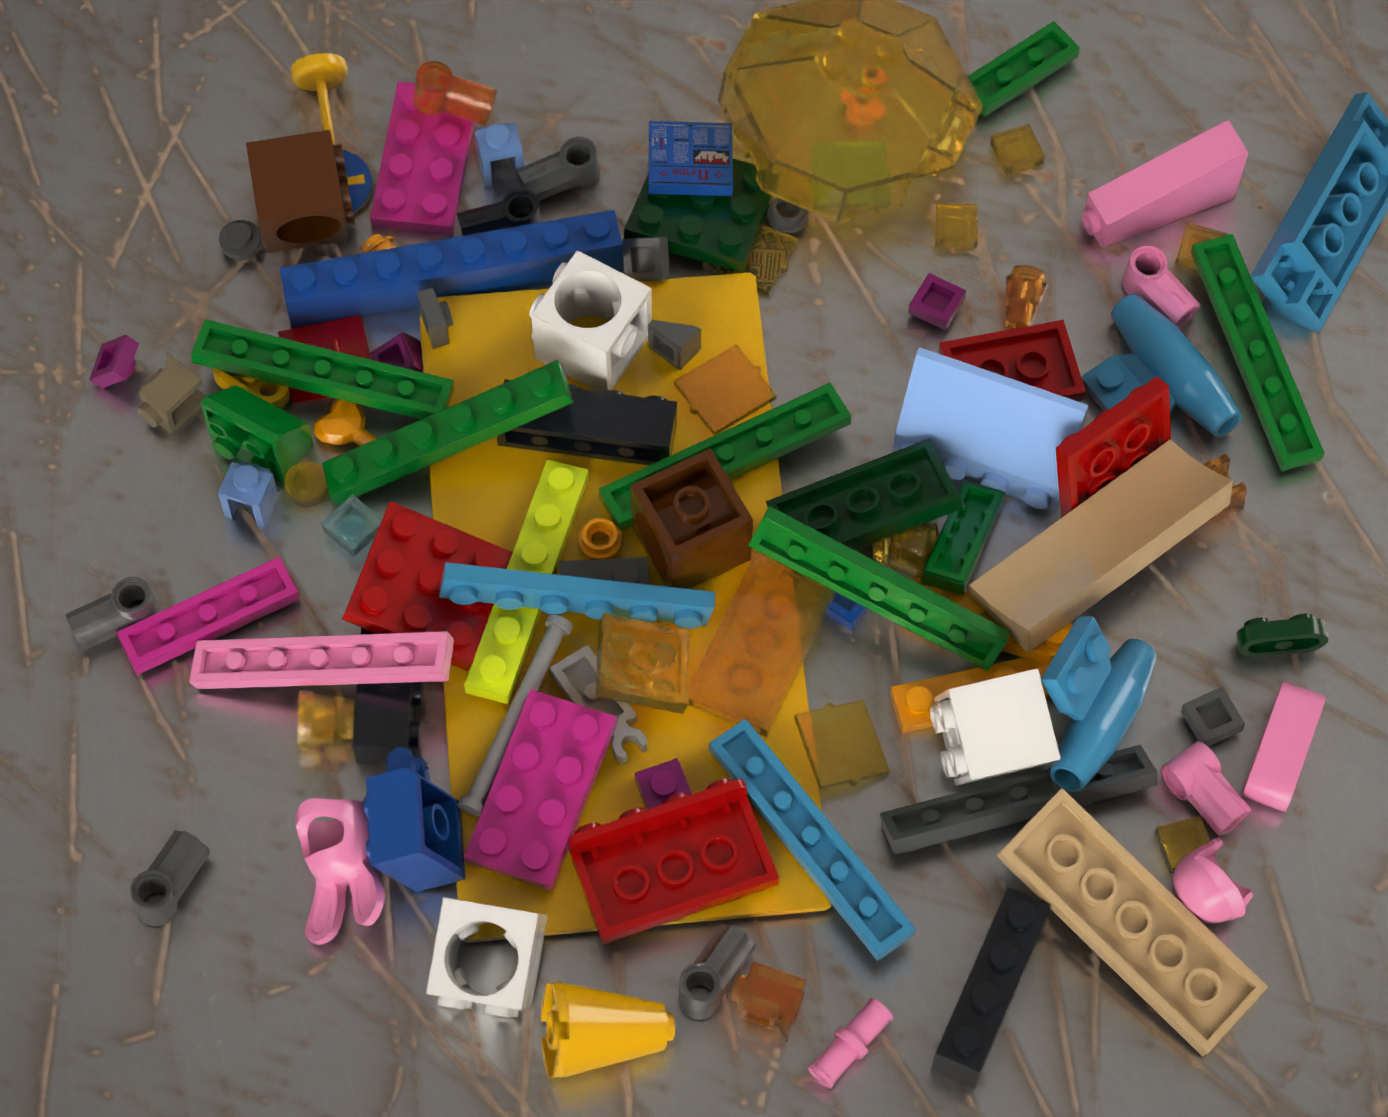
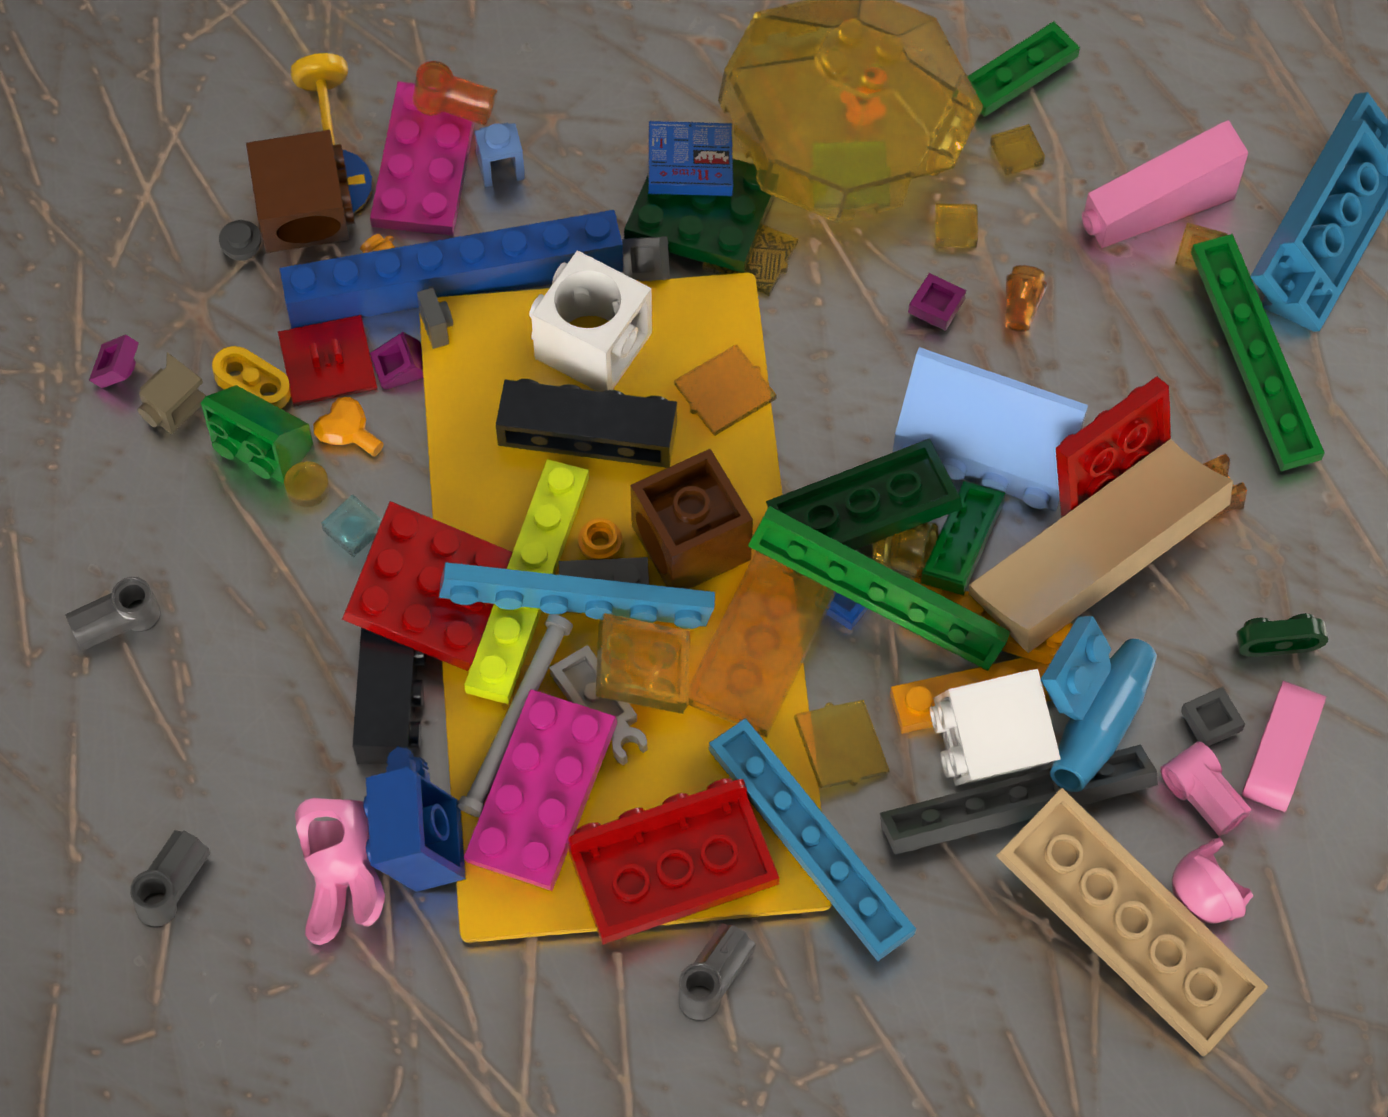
(208, 615): dark pink plate -> none
(250, 486): medium blue window -> none
(321, 370): green plate -> none
(322, 660): bright pink plate -> none
(324, 720): clear yellow piece -> none
(447, 432): green plate -> none
(460, 921): white brick -> none
(501, 214): black piece -> none
(557, 170): dark grey piece -> none
(599, 1028): yellow cone -> none
(661, 782): magenta plate -> none
(674, 341): dark grey slope -> none
(745, 444): green plate -> none
(769, 997): clear orange window -> none
(786, 216): dark grey plate -> none
(850, 1043): bright pink pin -> none
(990, 988): black brick -> none
(1030, 354): red plate -> none
(1159, 288): bright pink piece -> none
(1162, 352): dark azure plate -> none
(1179, 839): clear yellow tile -> none

